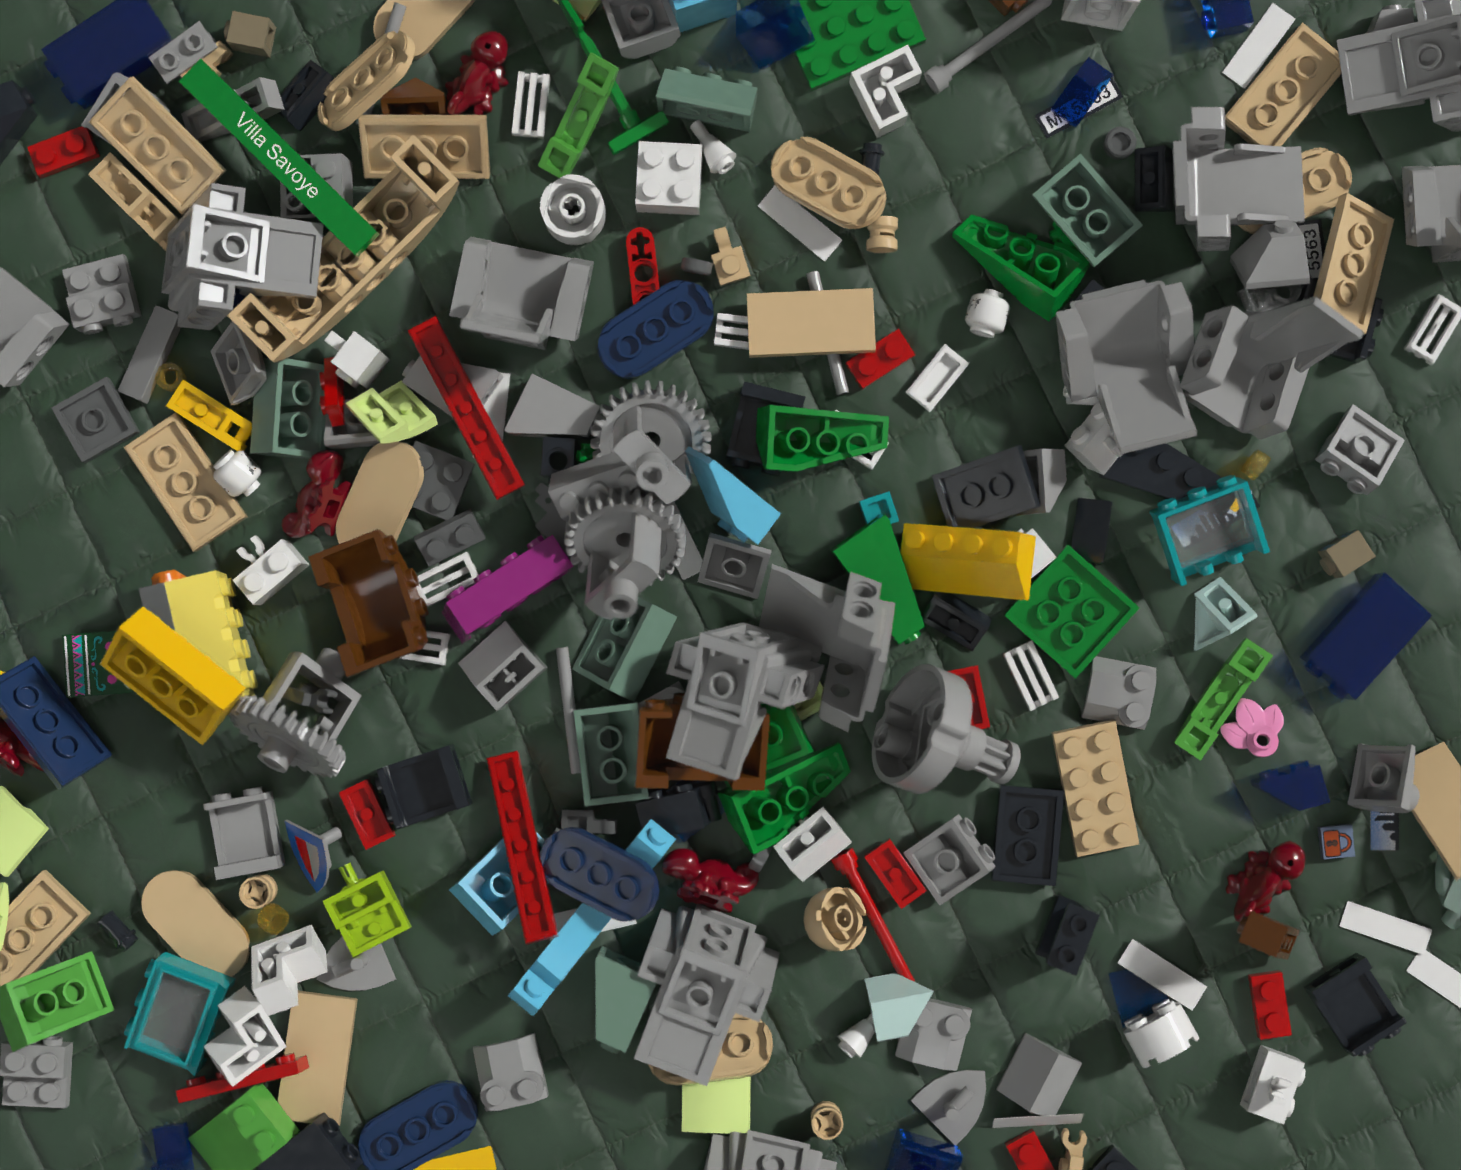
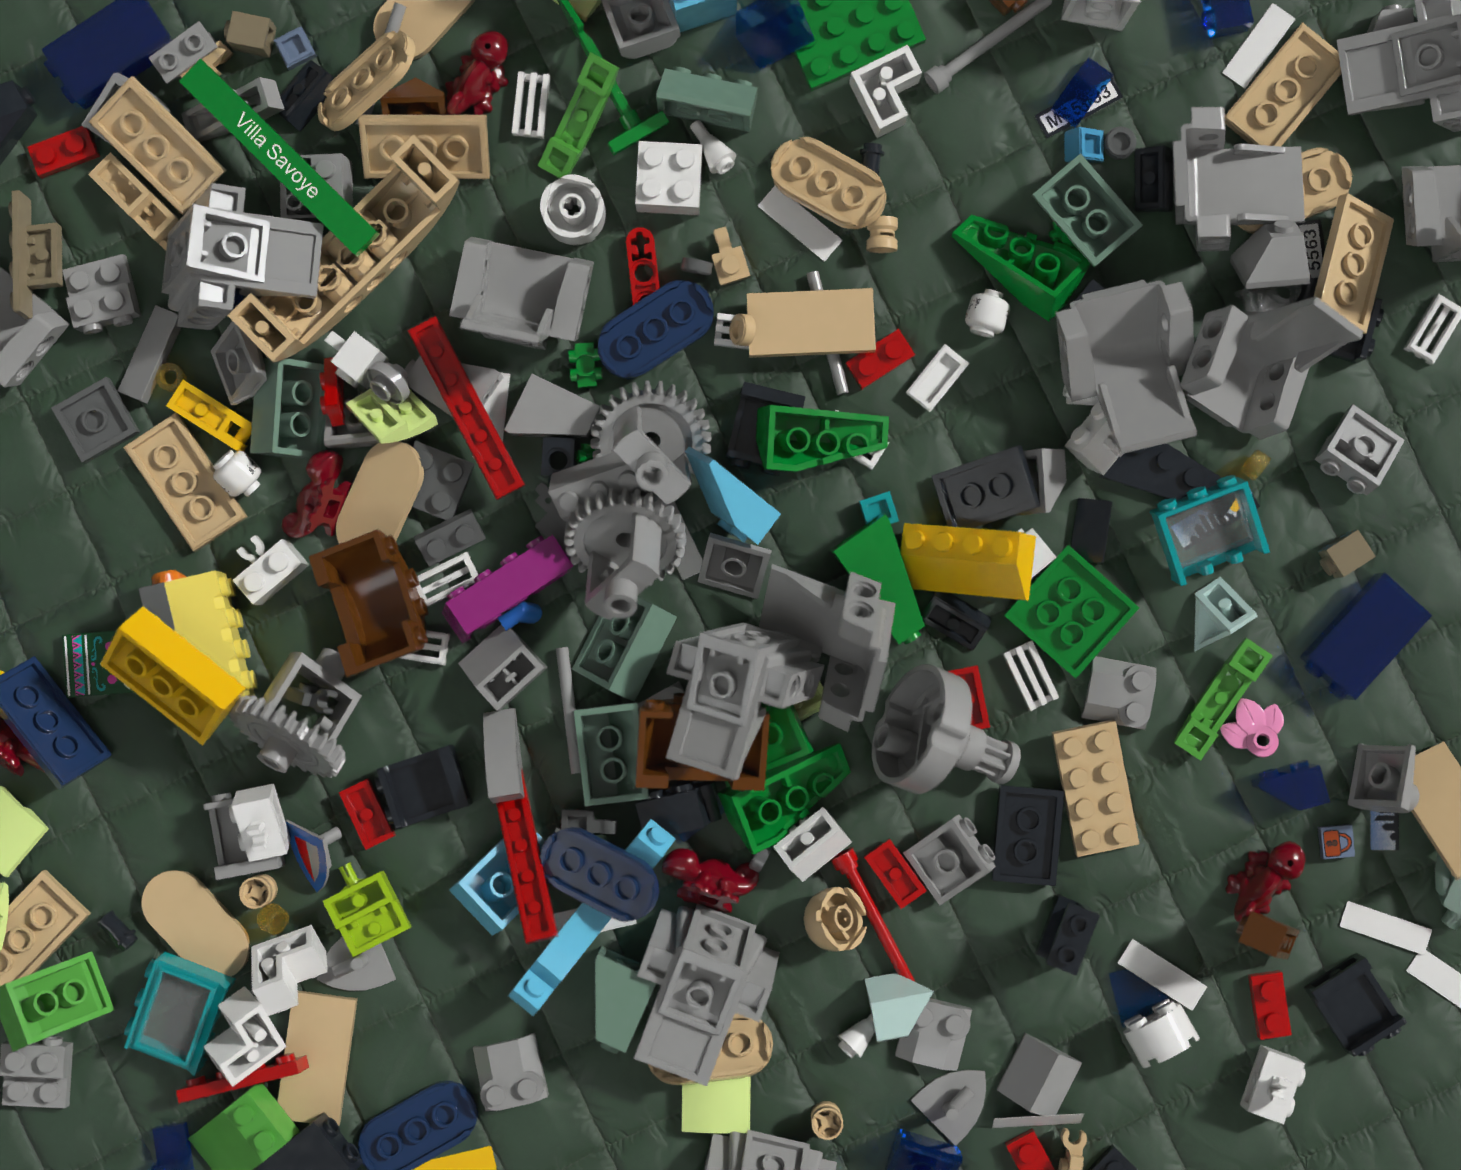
(35, 255): none -> dark tan bracket
(260, 822): none -> white brick
(295, 48): none -> sand blue tile
(389, 382): none -> light grey plate
(502, 756): none -> light grey slope
(522, 613): none -> blue arm
(586, 371): none -> green piece
(742, 329): none -> tan tile
(1084, 141): none -> dark azure slope

